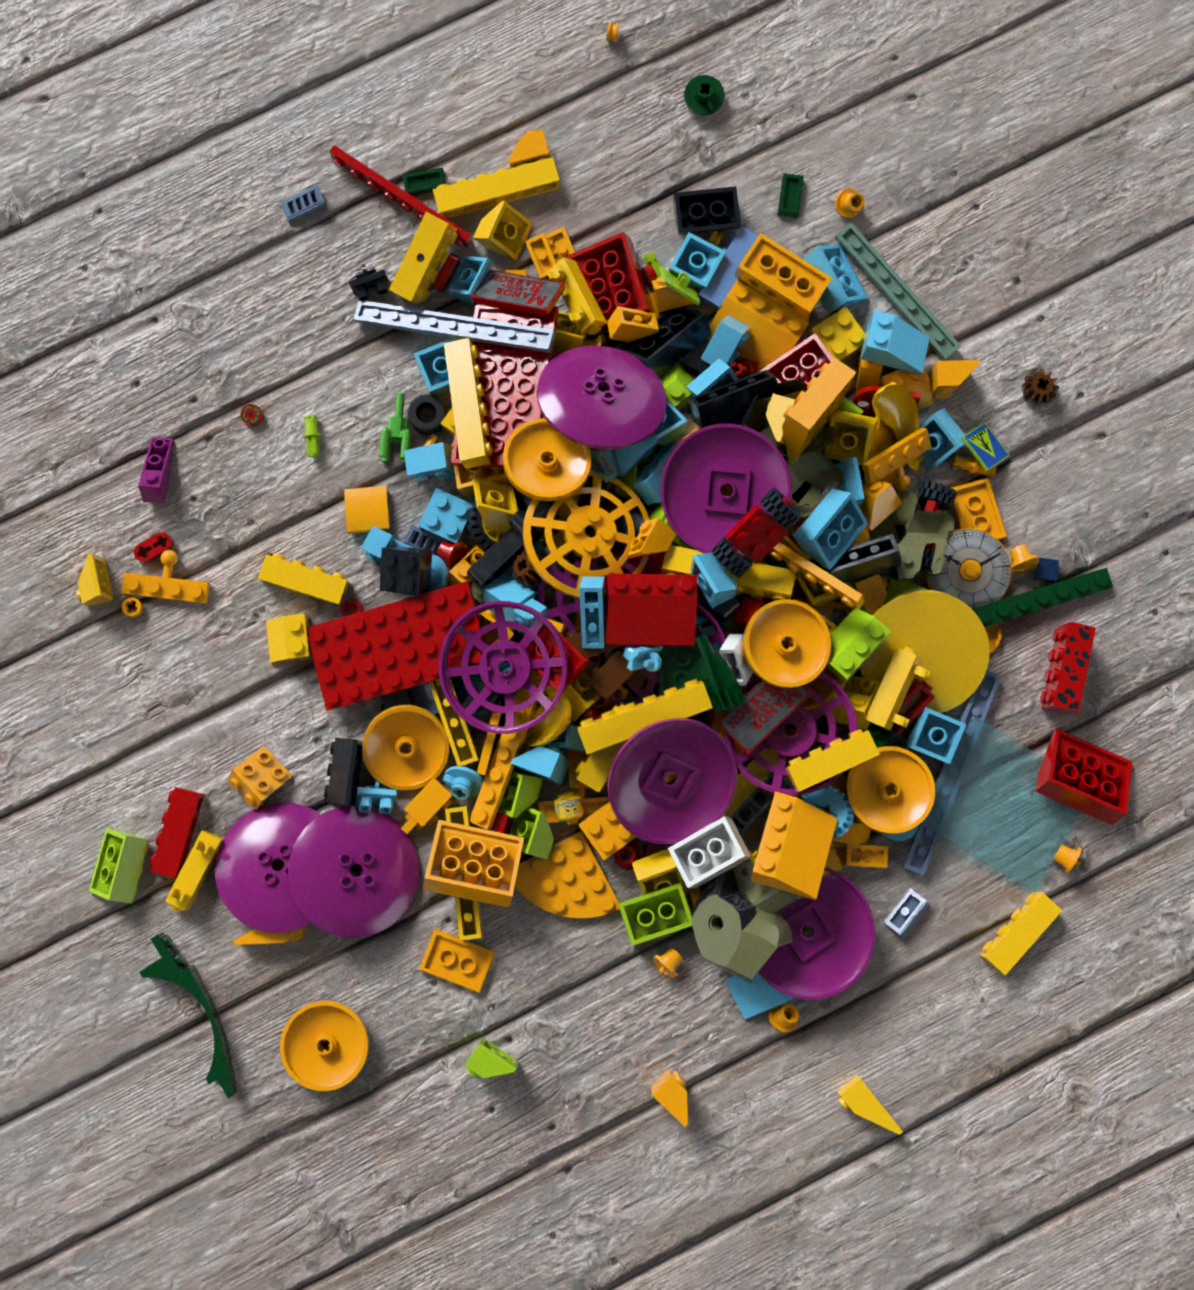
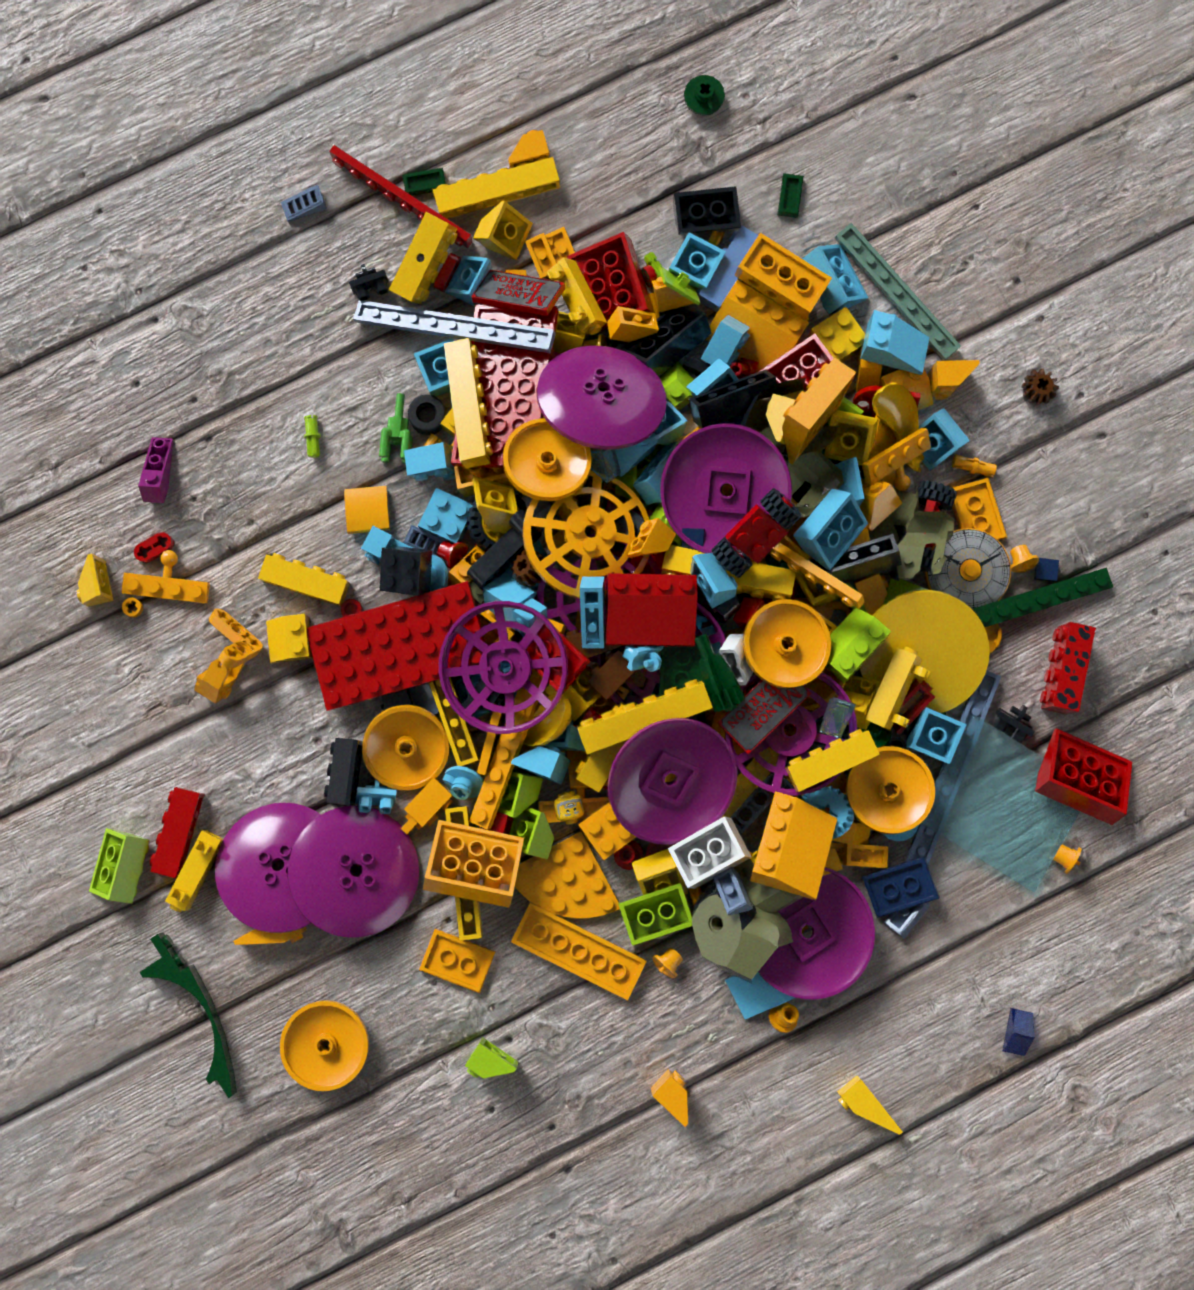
(217, 681): none -> light orange piece
(244, 645): none -> light orange beam
(251, 415): tile -> none
(258, 777): light orange bracket -> none
(578, 951): none -> light orange plate
(612, 32): light orange bush -> none
(695, 535): none -> dark blue tile
(732, 892): none -> sand blue slope
(836, 717): none -> clear light blue slope
(849, 203): light orange piece -> none
(901, 887): none -> dark blue tile
(985, 446): piece -> none
(1019, 1032): none -> clear blue slope
(1021, 932): yellow brick -> none
(1022, 729): none -> black hips

